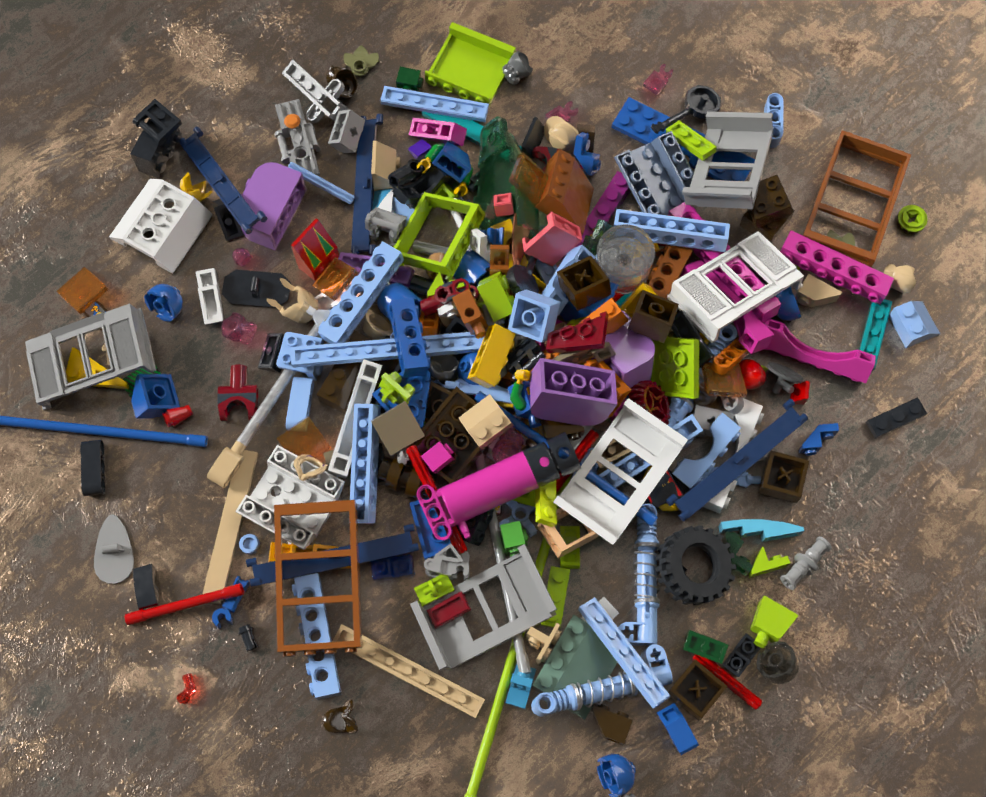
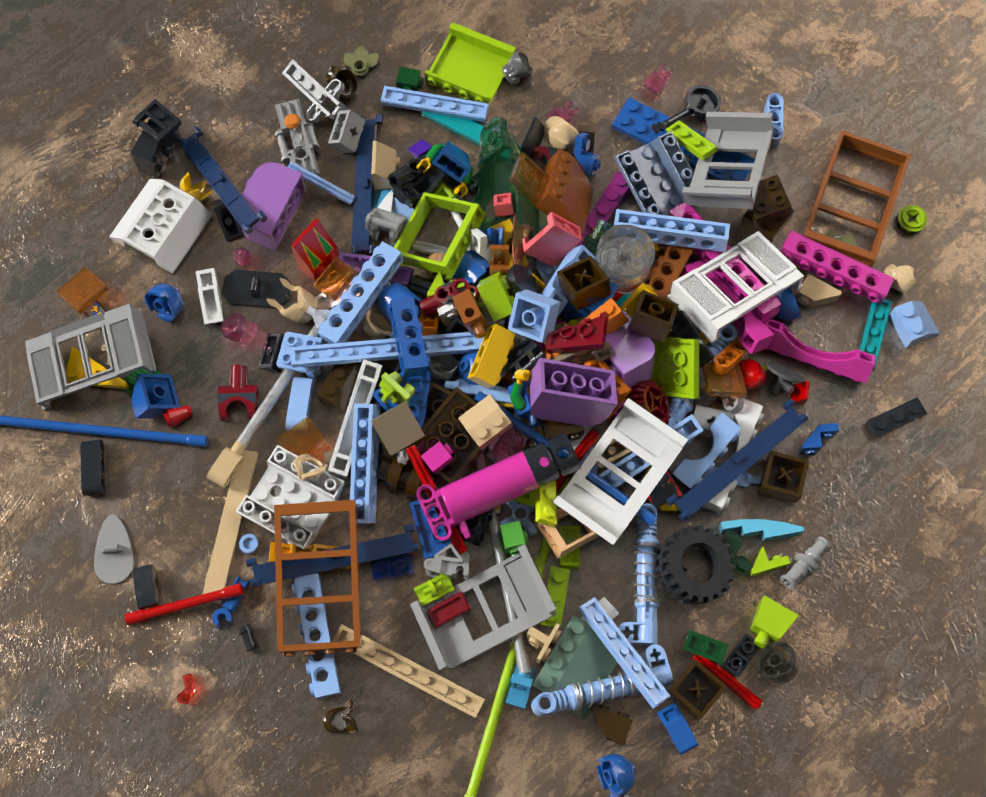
(438, 131): dark pink slope -> none

